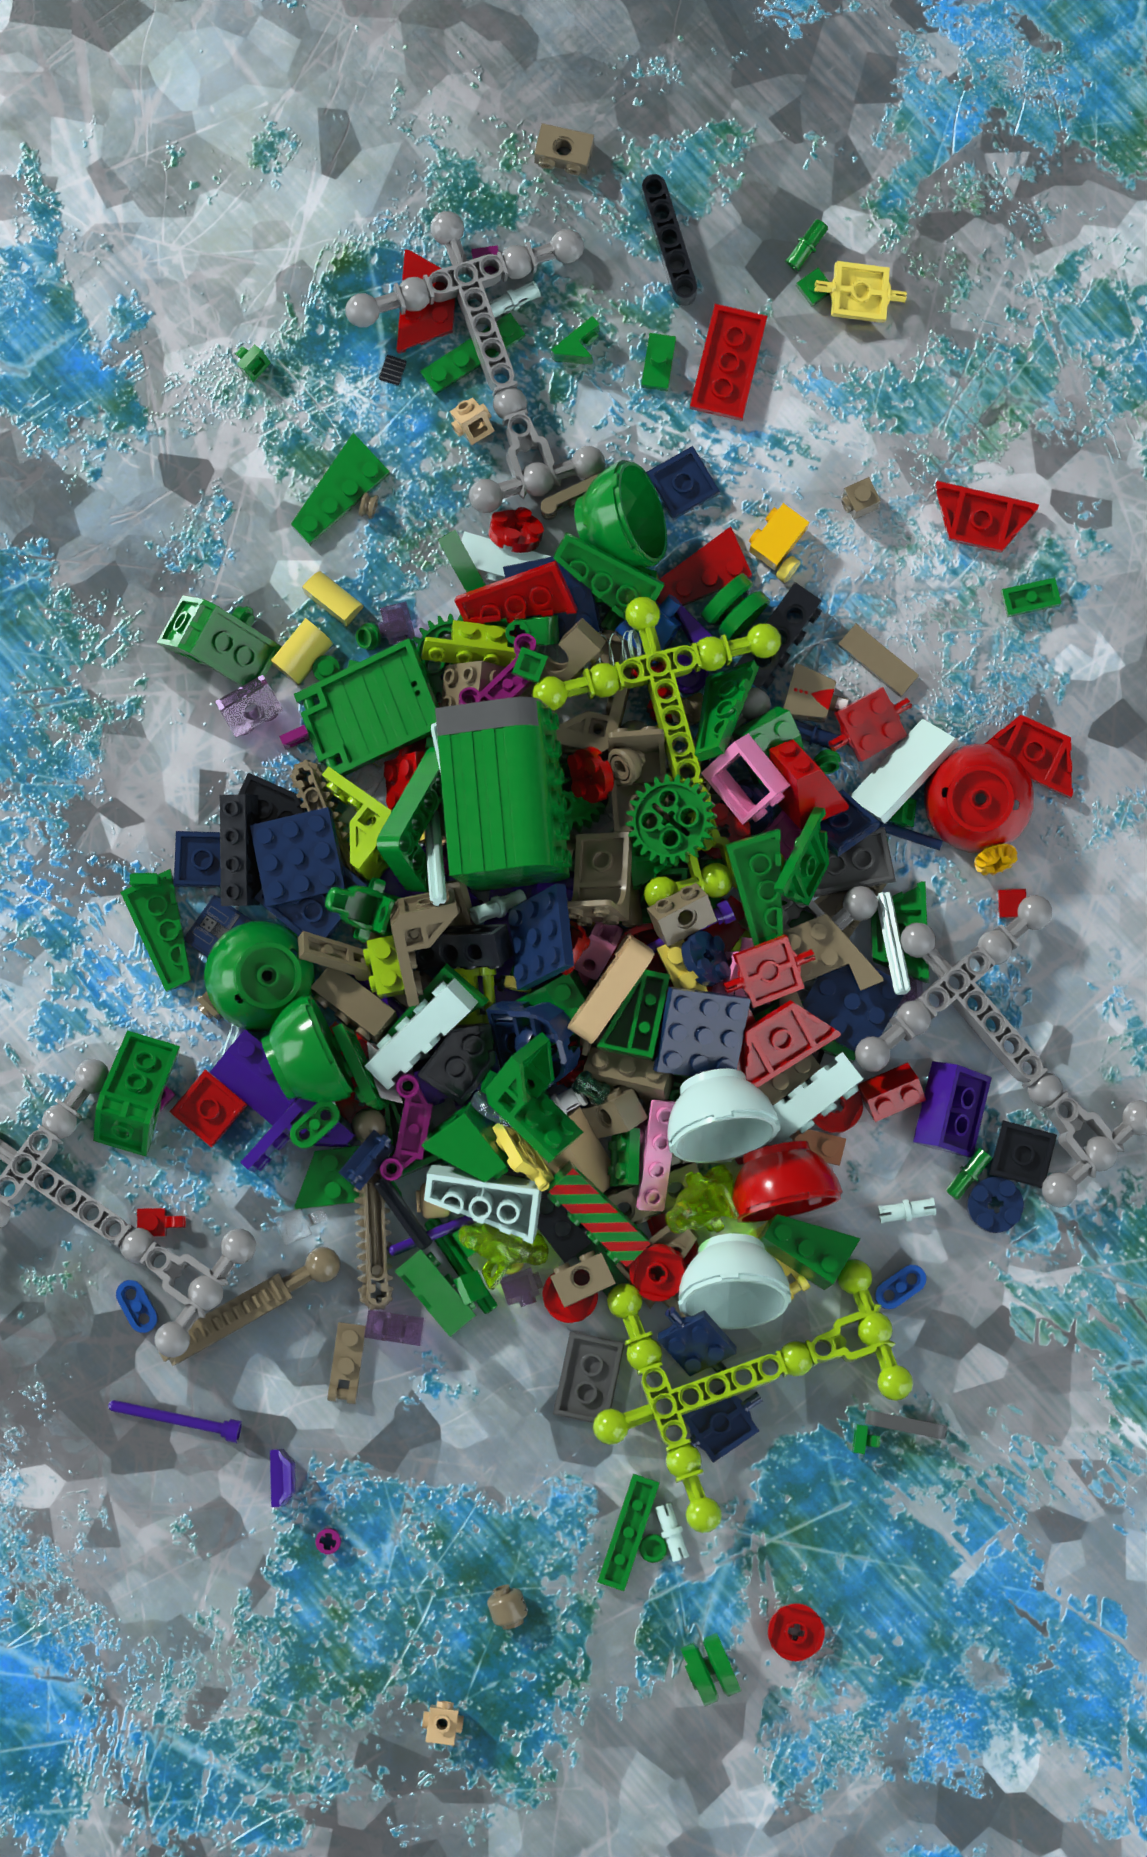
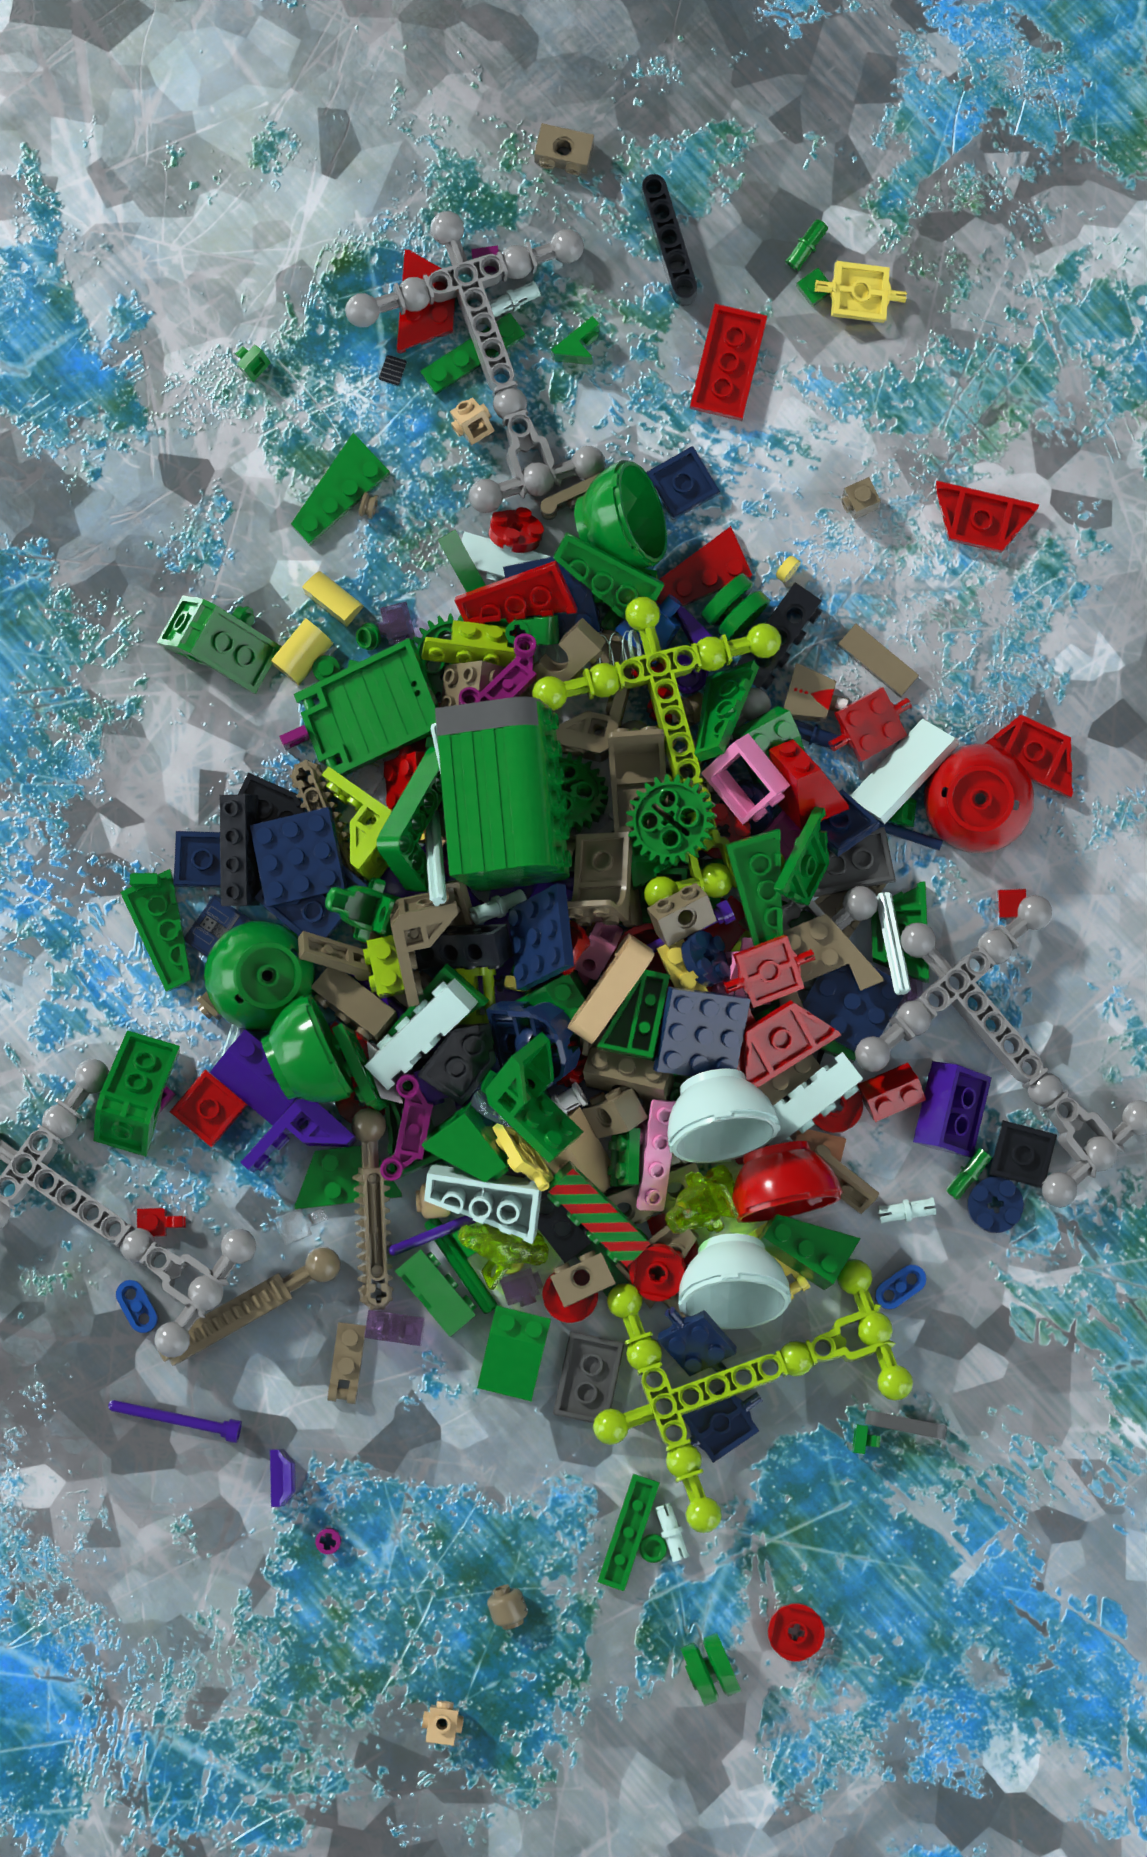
(253, 693): clear purple brick -> none
(317, 1127): green plate -> none
(367, 1159): dark blue hinge -> none
(403, 1213): black axle -> none
(471, 1287): green tile -> none
(514, 1353): none -> green slope
(529, 665): green plate -> none
(590, 787): red plate -> none
(591, 1088): clear green bush -> none
(626, 764): dark tan brick -> none
(658, 362): green tile -> none
(778, 536): yellow brick -> none
(828, 761): green plate -> none
(855, 1190): none -> dark tan plate
(995, 859): yellow gear -> none
(1031, 597): green plate -> none

